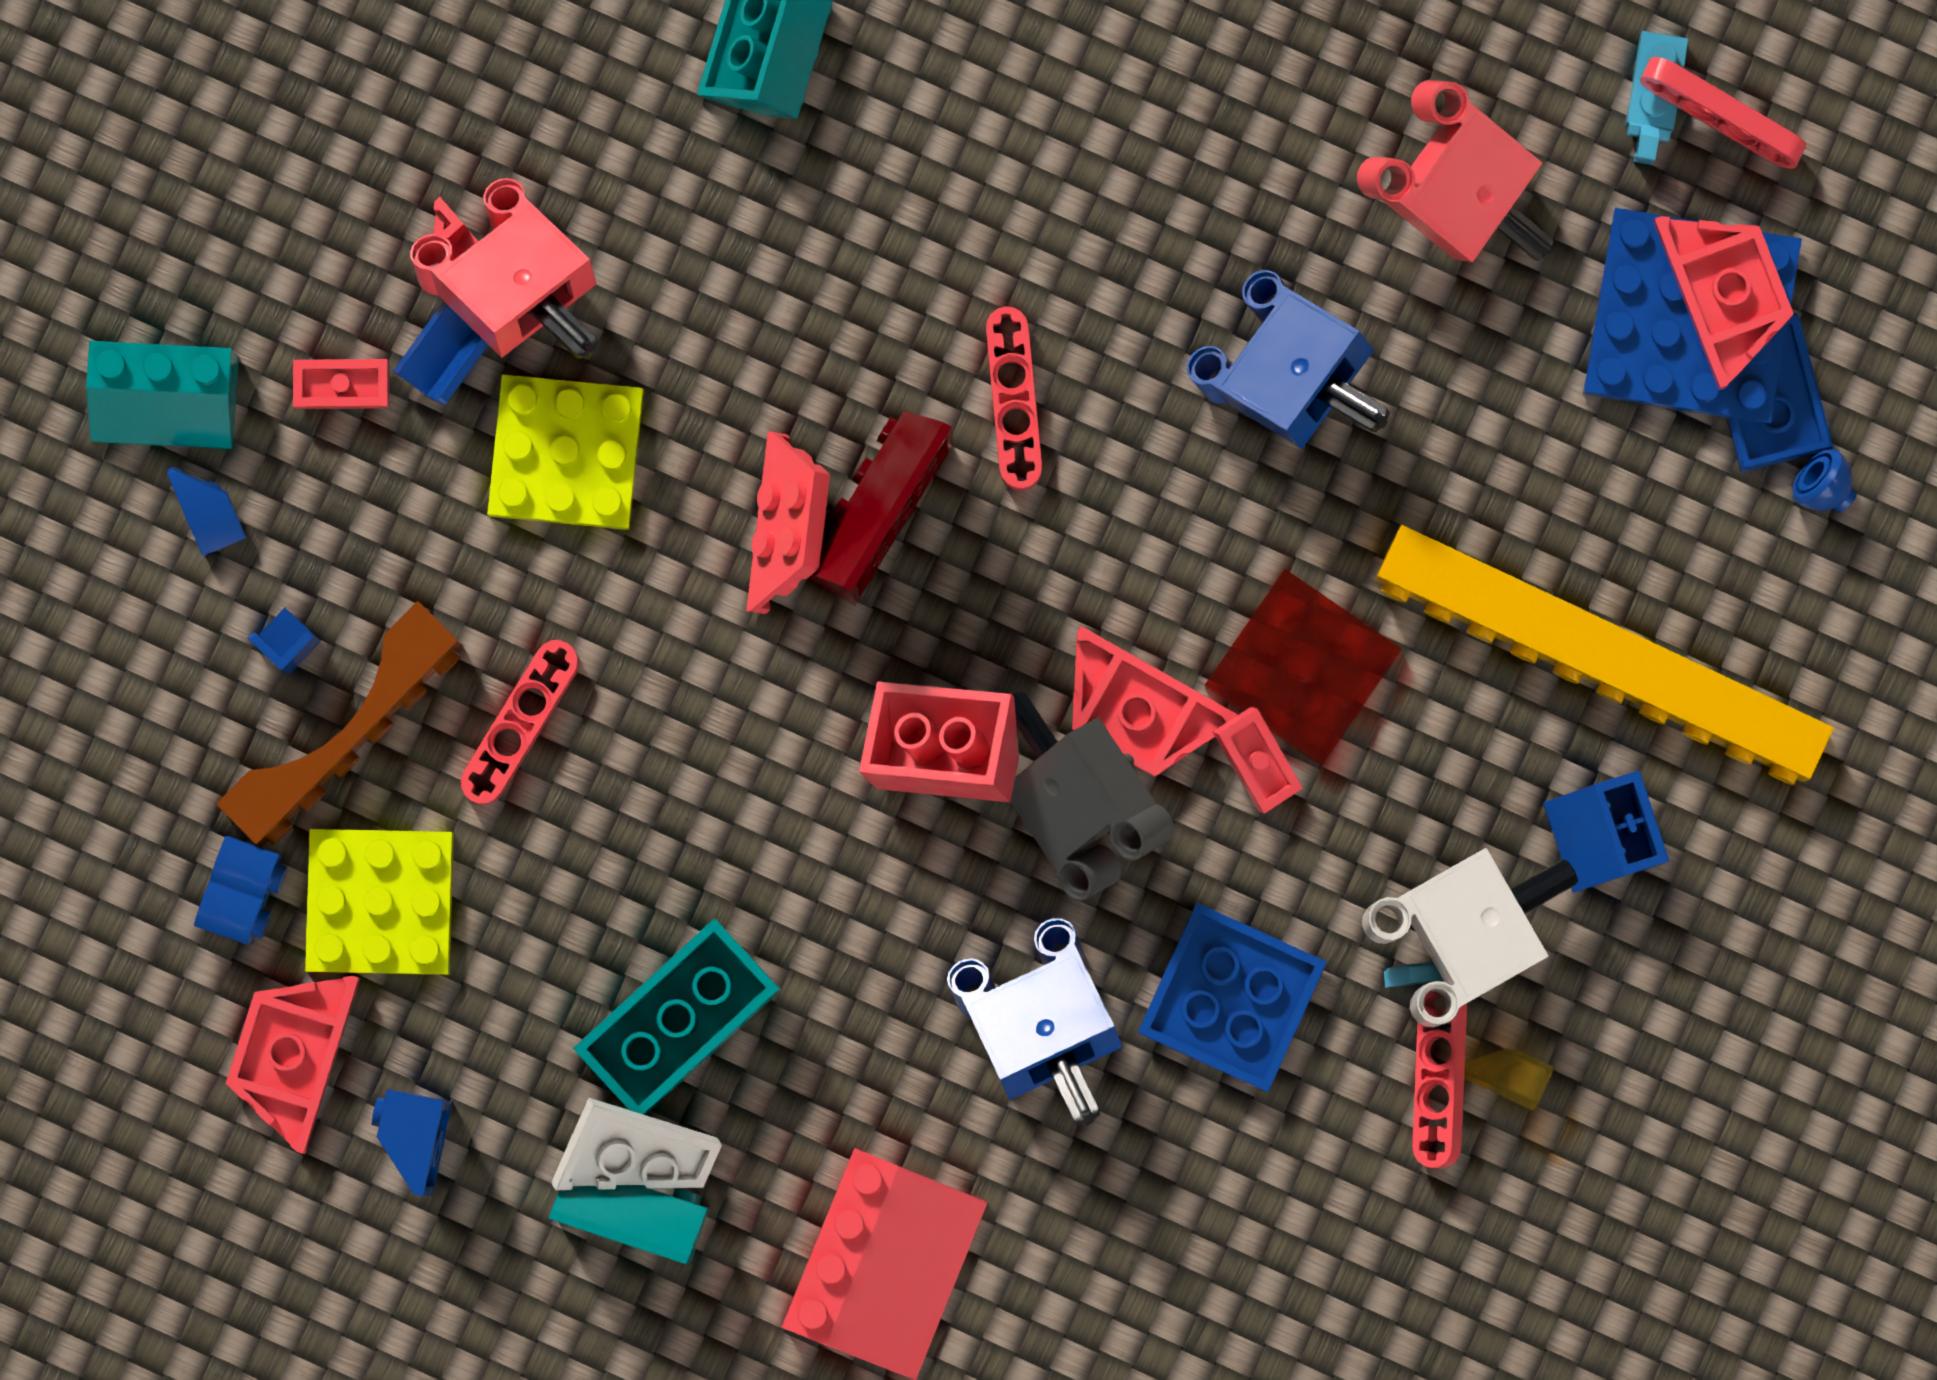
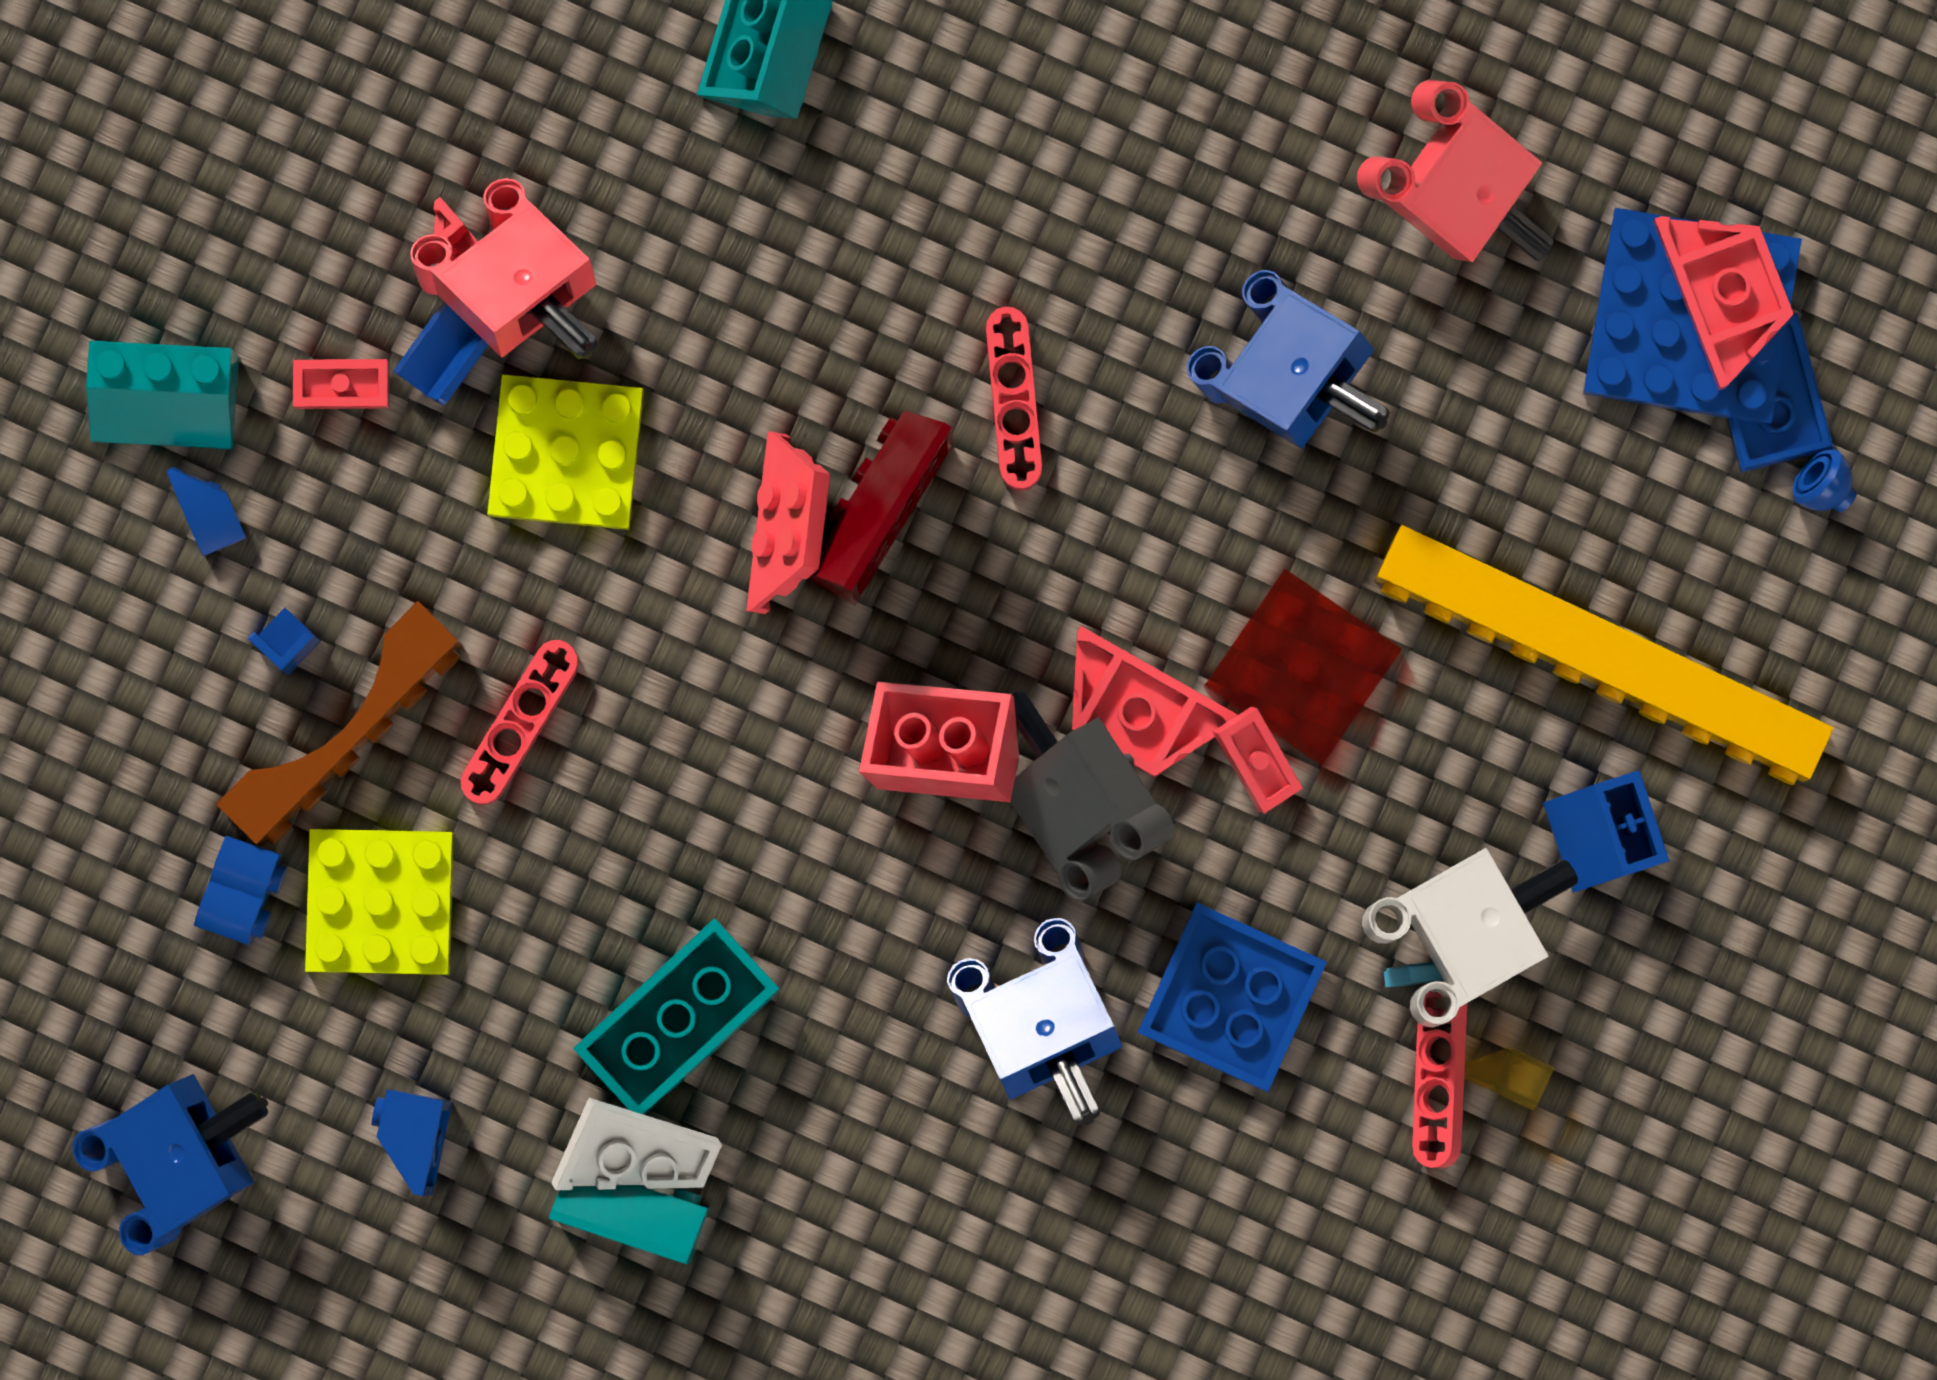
(174, 1157): none -> blue piece
(290, 1053): coral wing -> none
(884, 1264): coral slope -> none
(1649, 115): medium azure hinge -> none
(1723, 112): coral beam -> none

